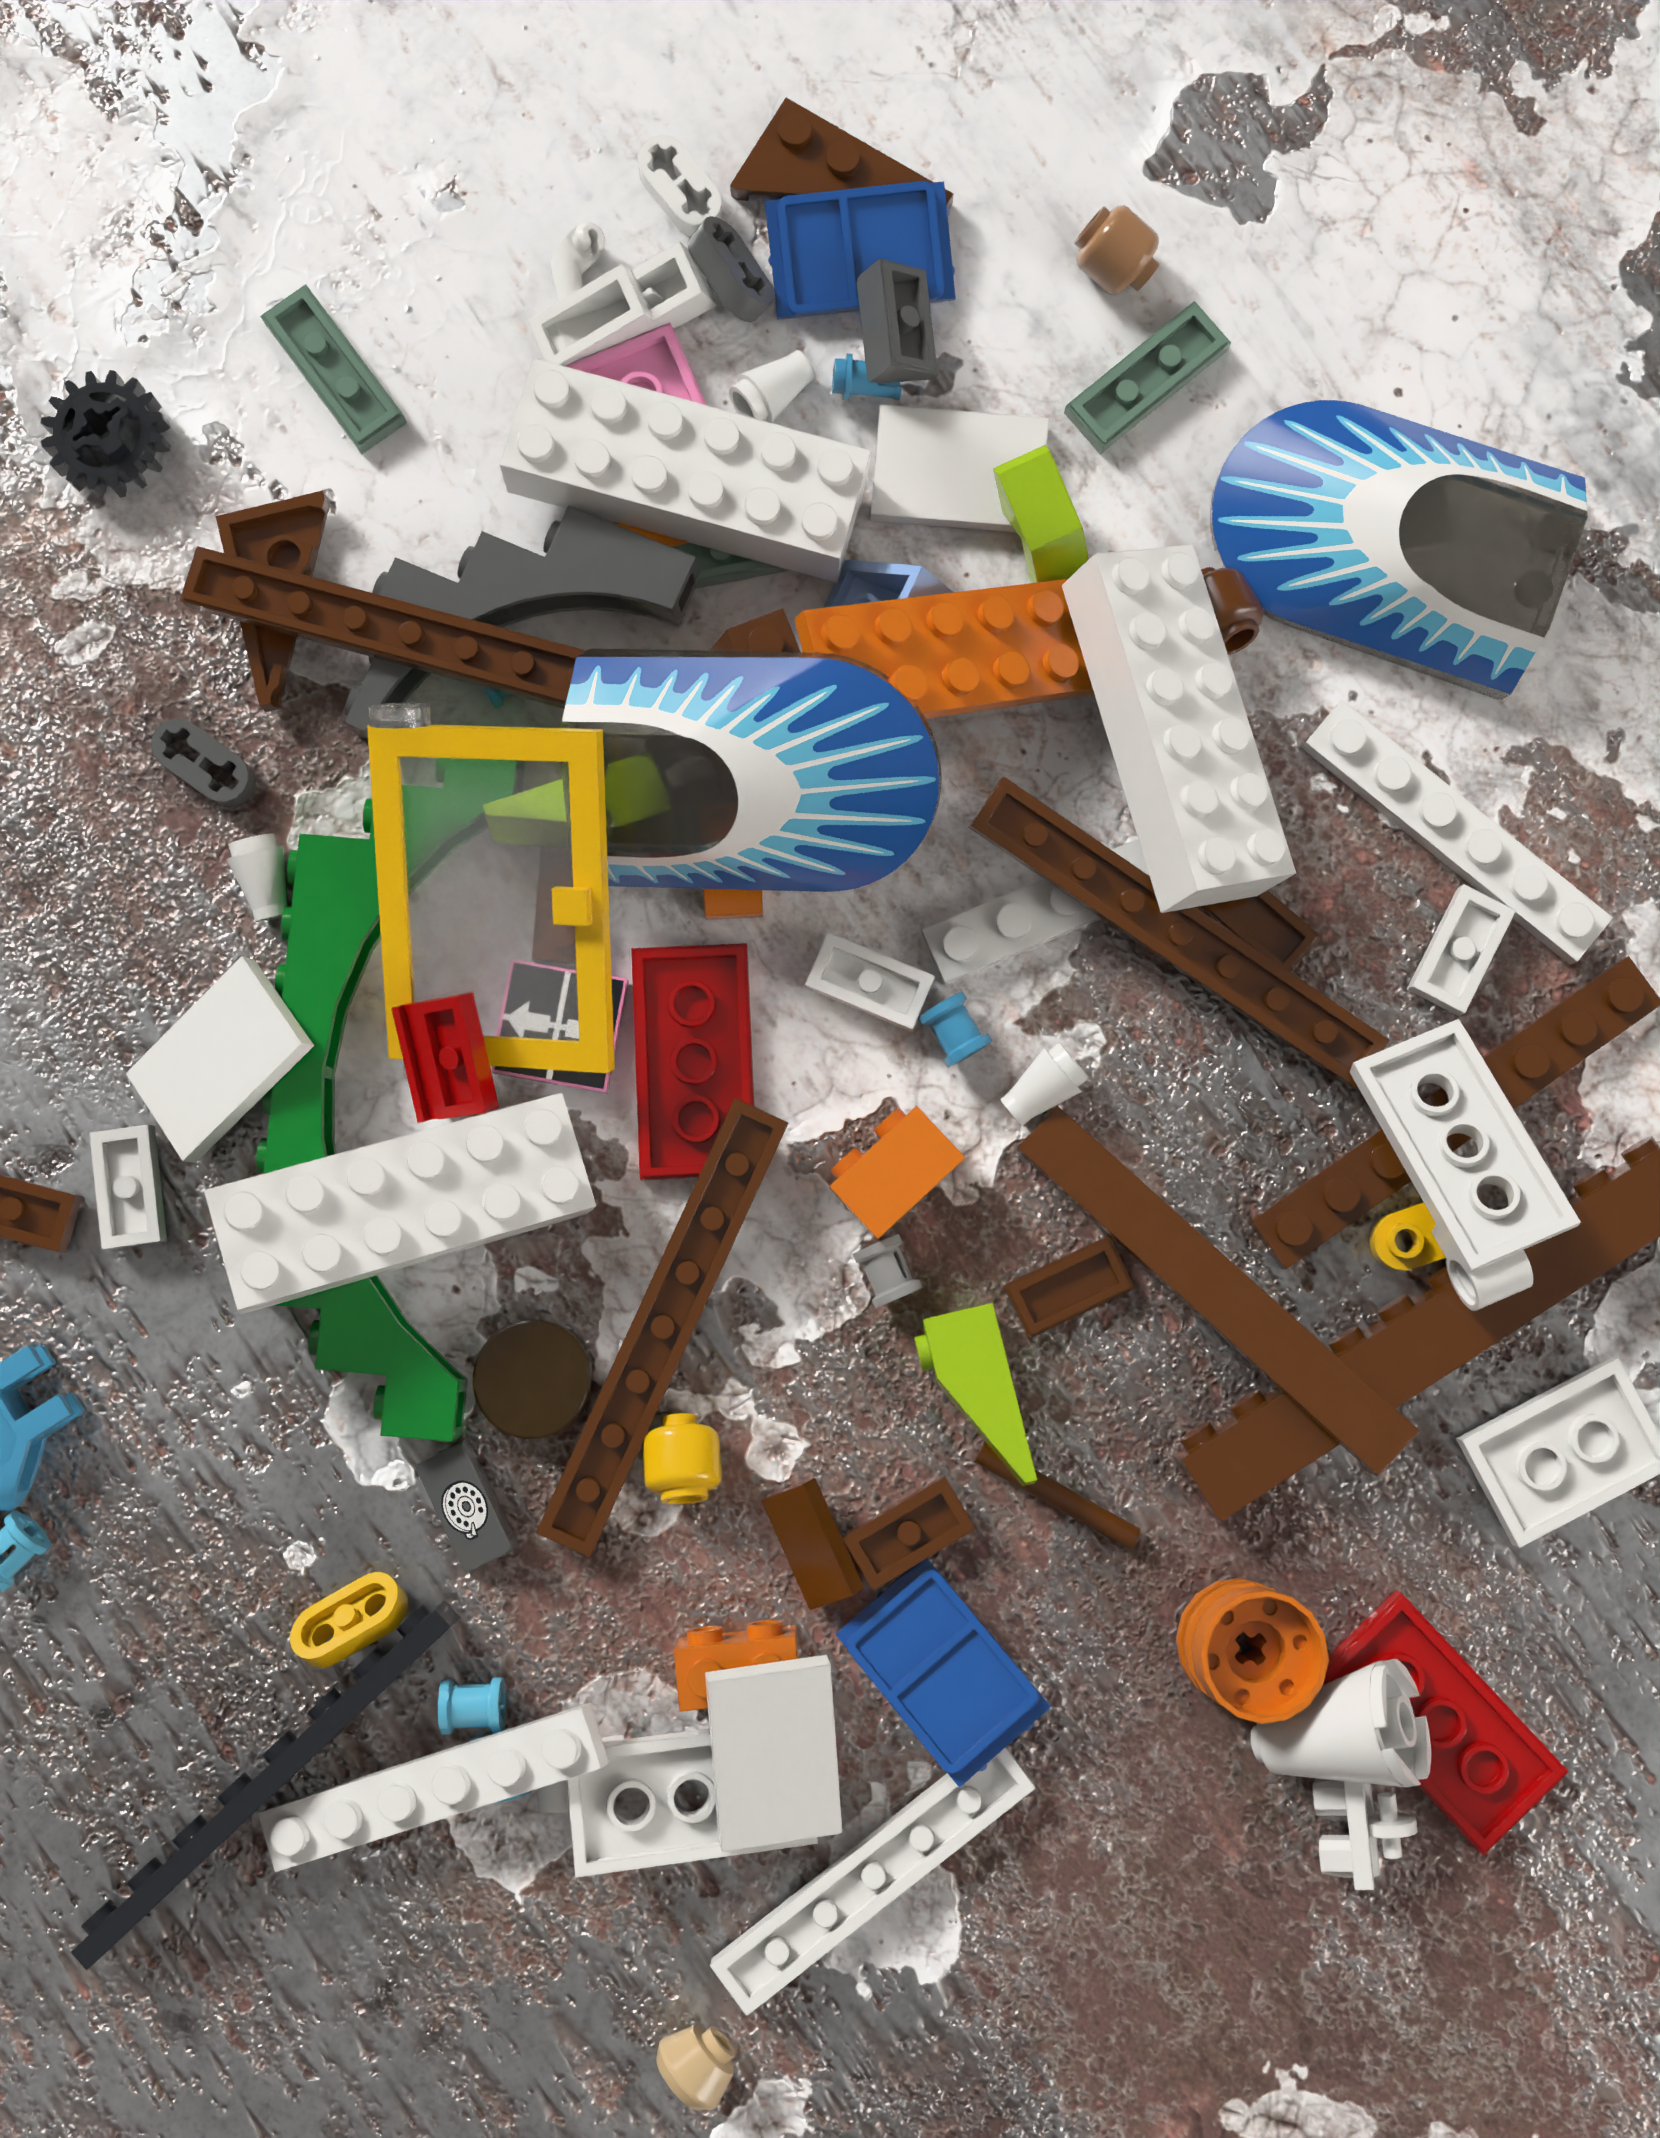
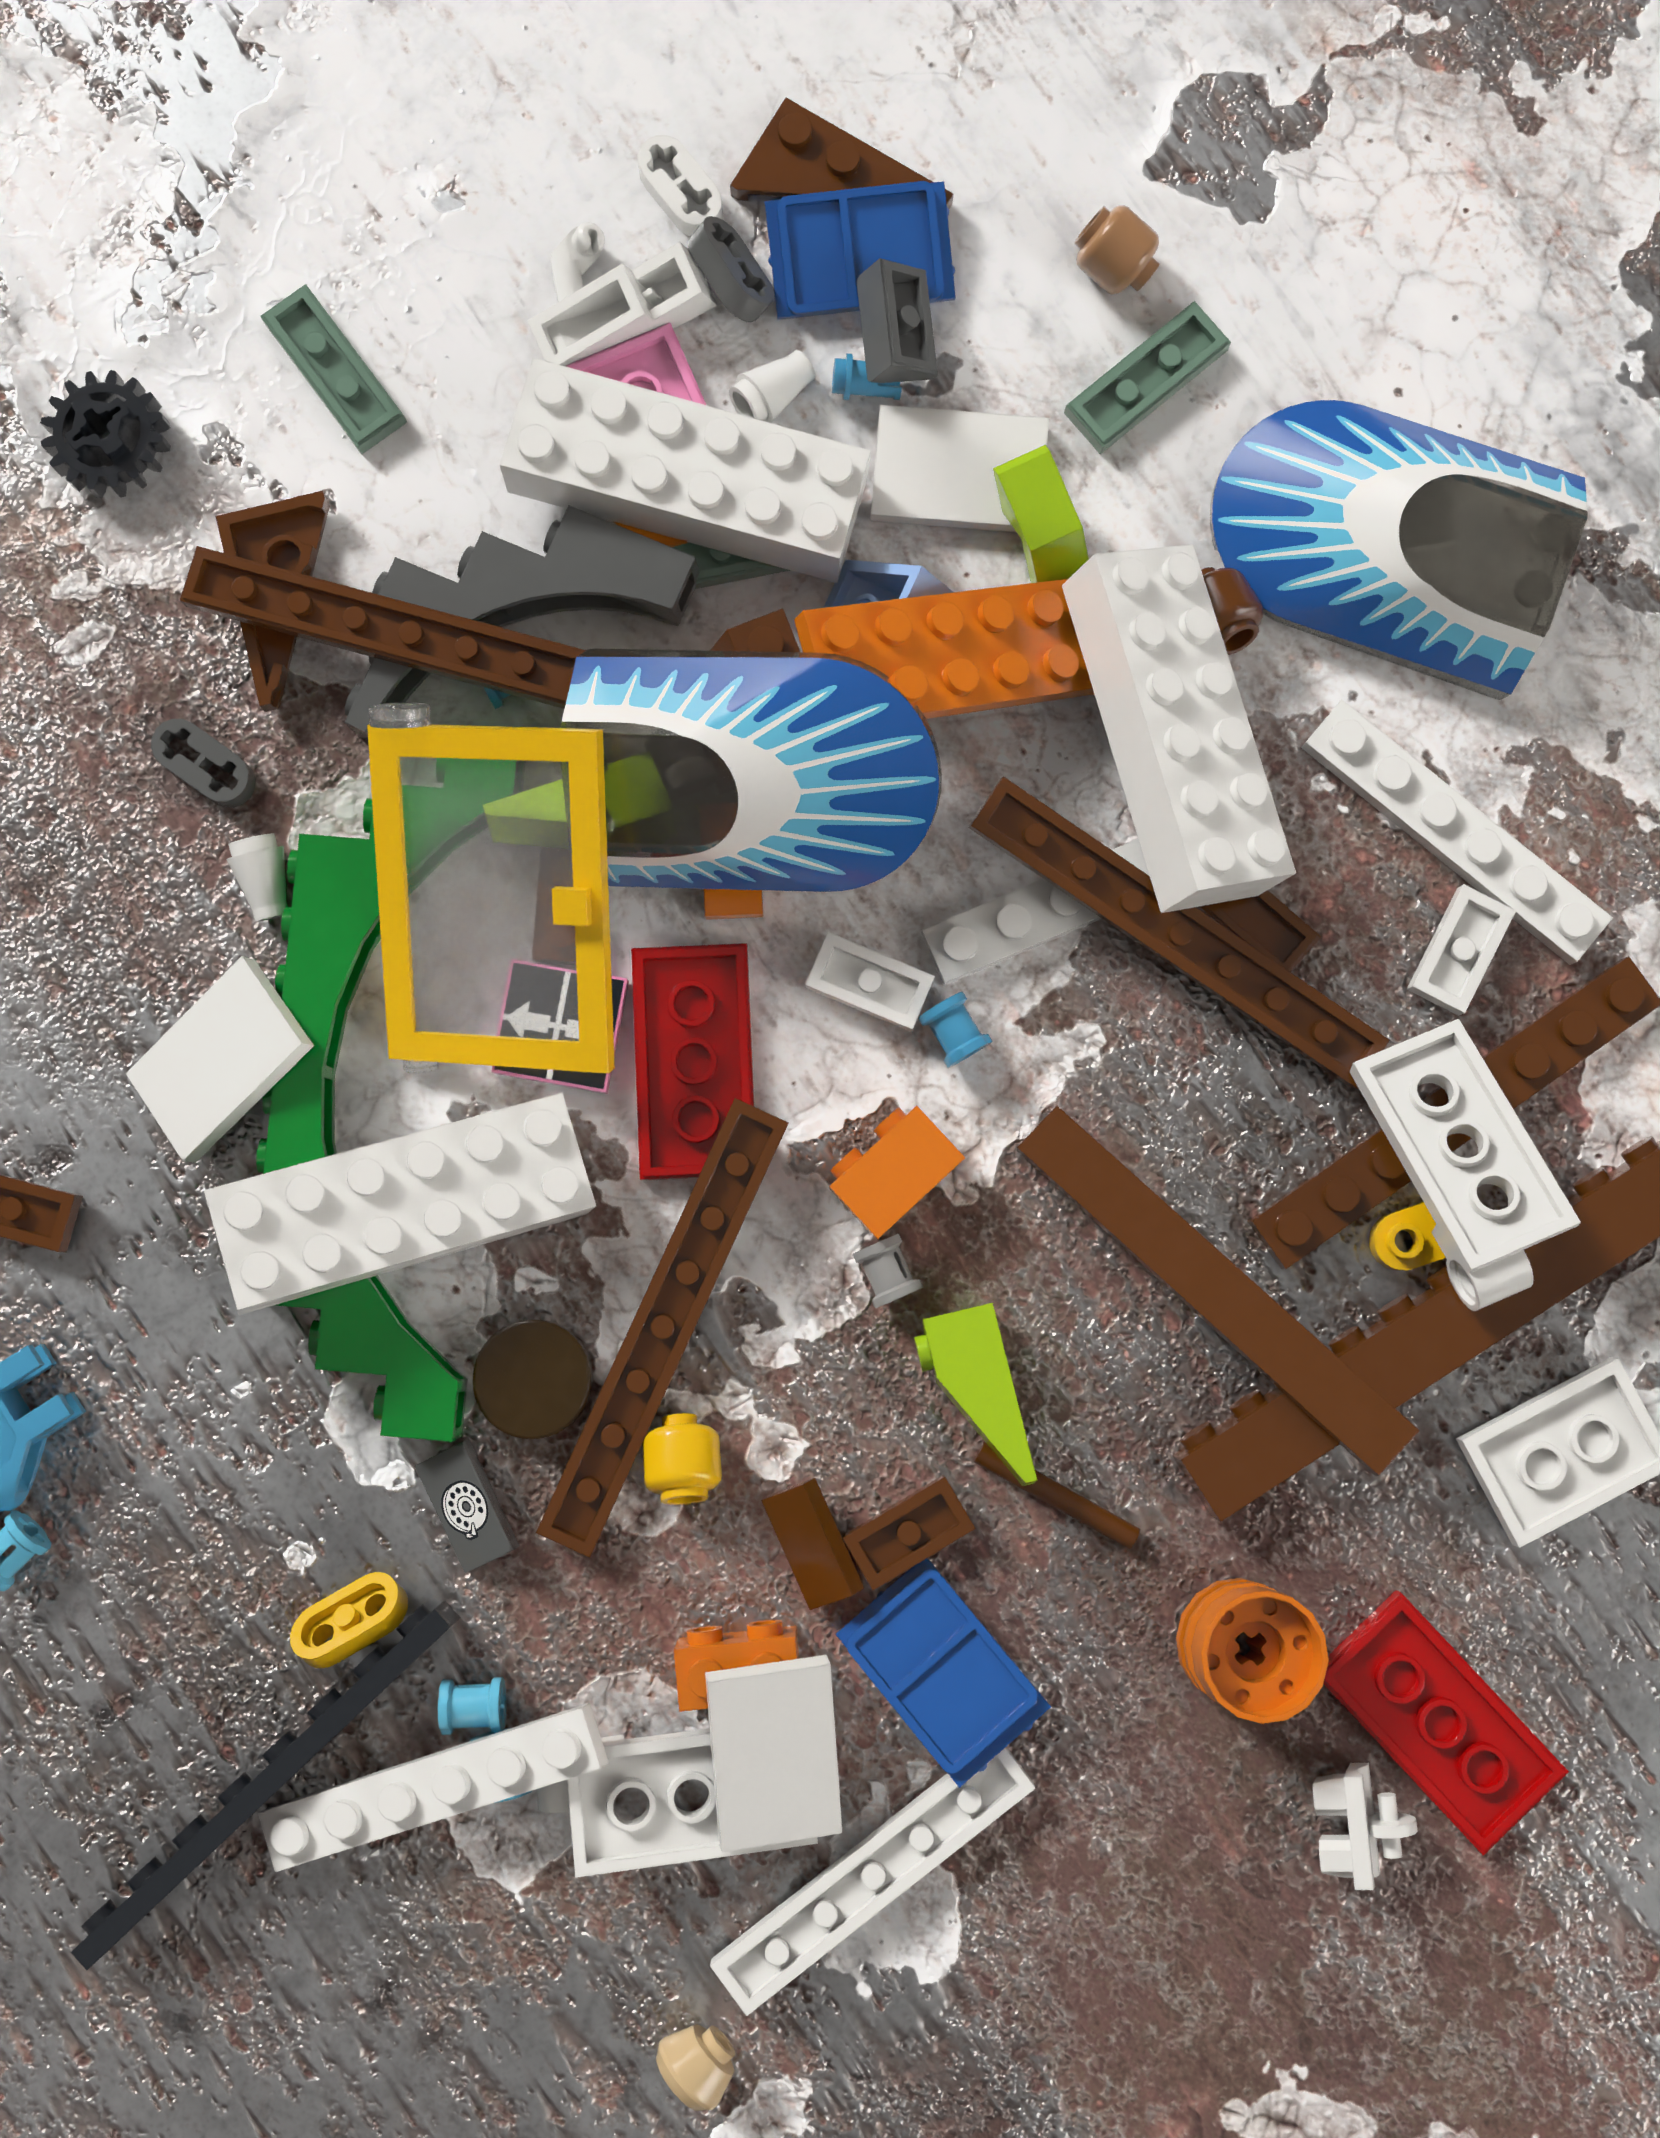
(128, 1187): white plate -> none
(445, 1057): red plate -> none
(1046, 1083): white cone -> none
(1068, 1287): reddish brown tile -> none
(1353, 1732): white cone -> none

